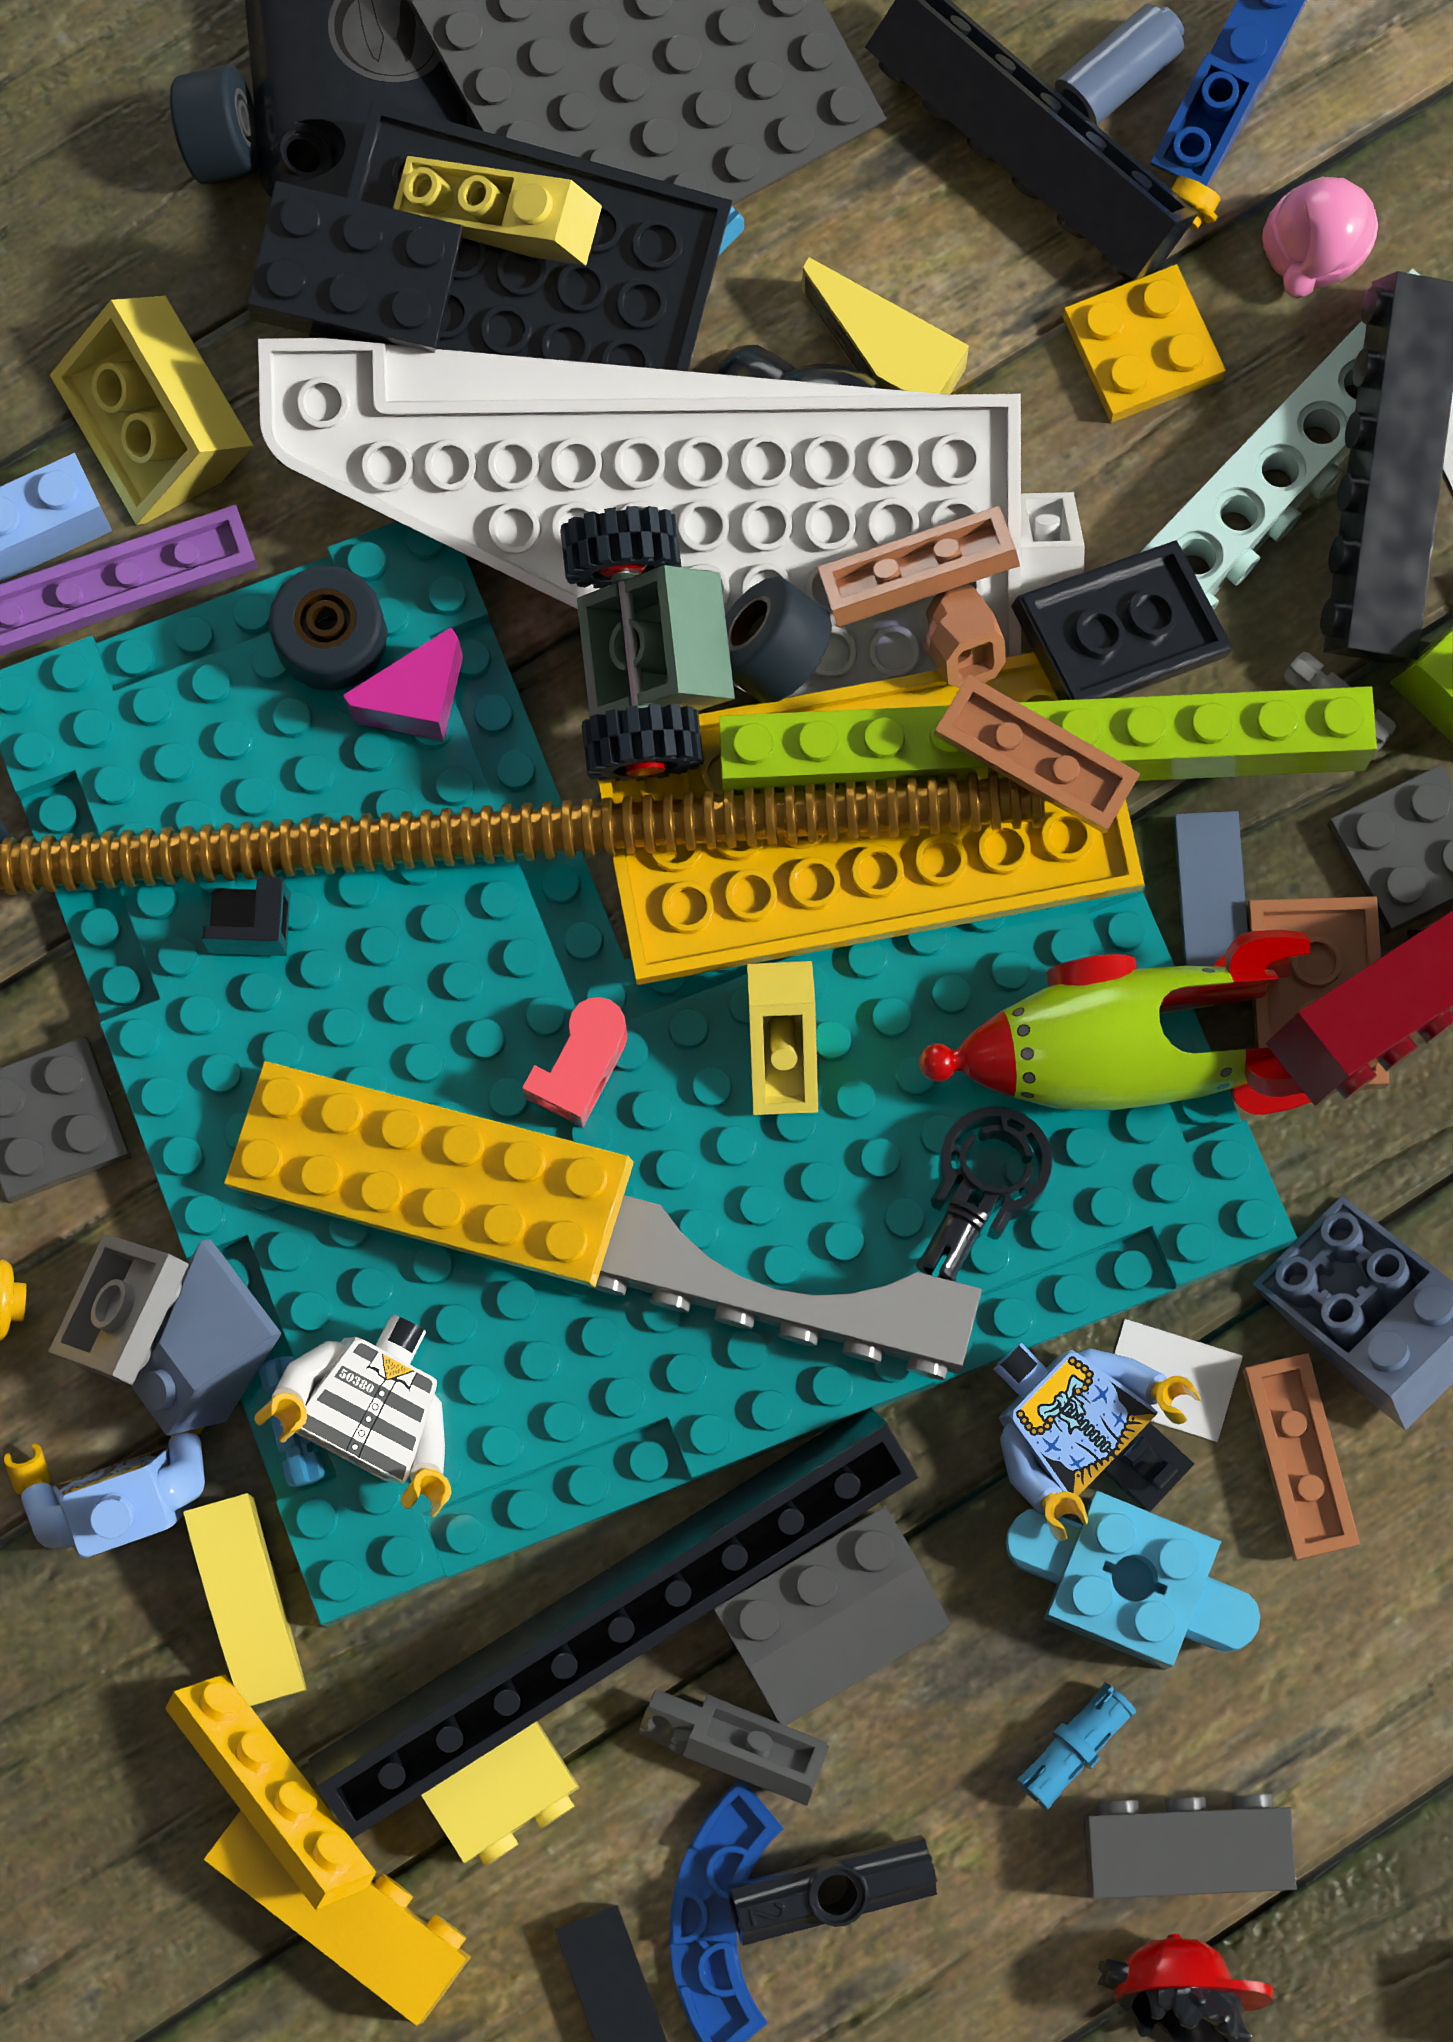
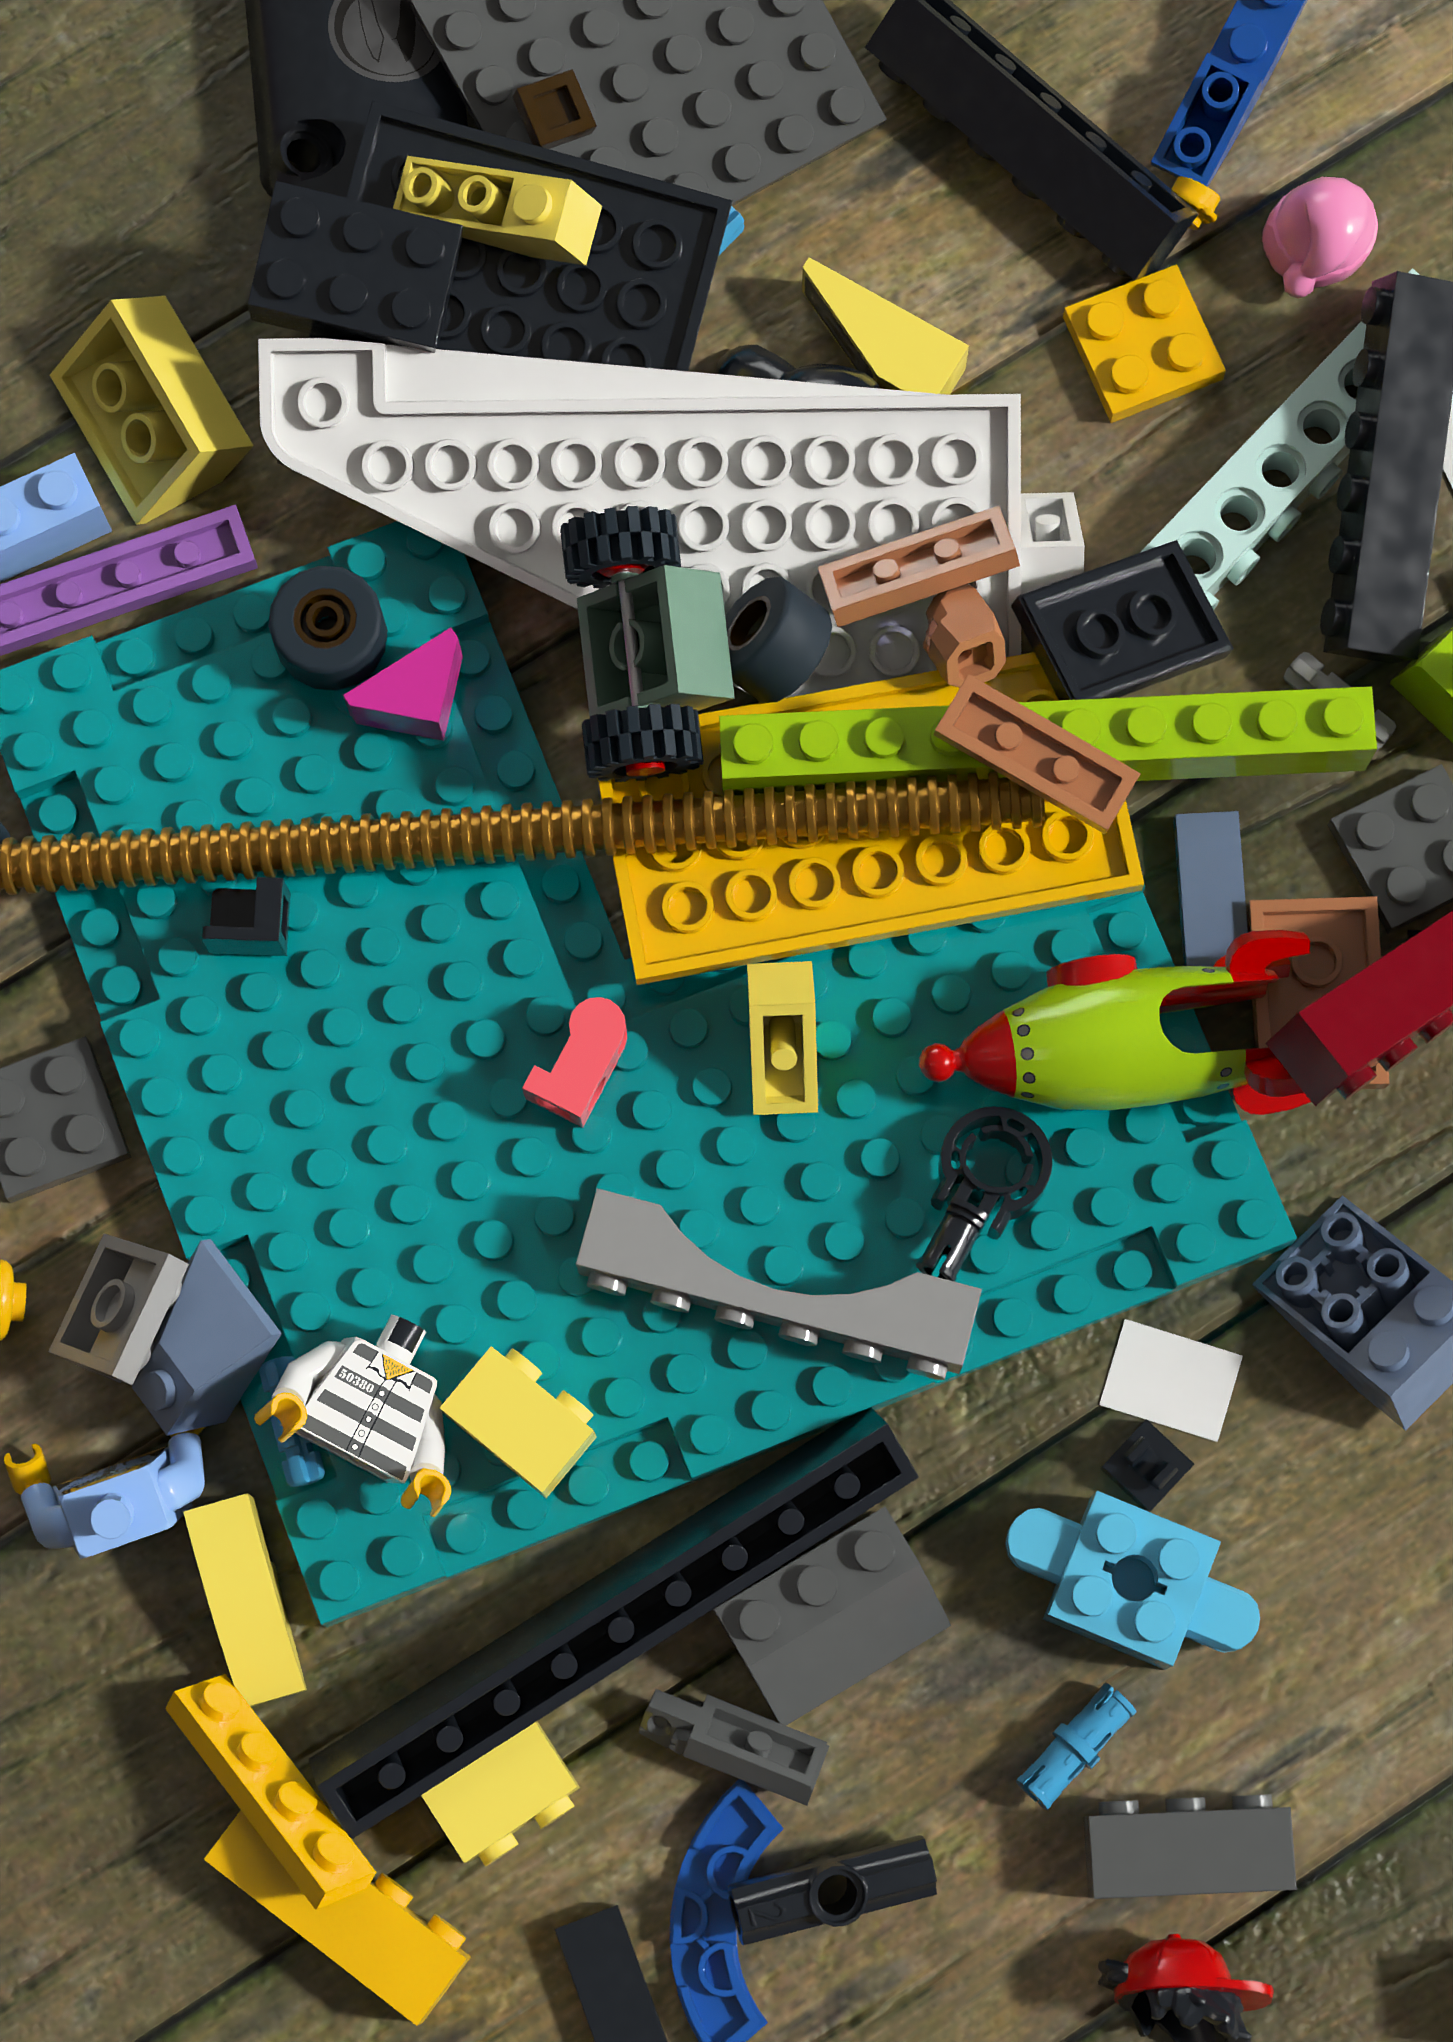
(215, 124): black wheel -> none
(430, 1173): yellow plate -> none
(521, 1420): none -> light yellow brick
(554, 110): none -> dark brown plate
(1076, 1422): torso -> none
(1123, 62): sand blue brick -> none
(1301, 1457): nougat plate -> none

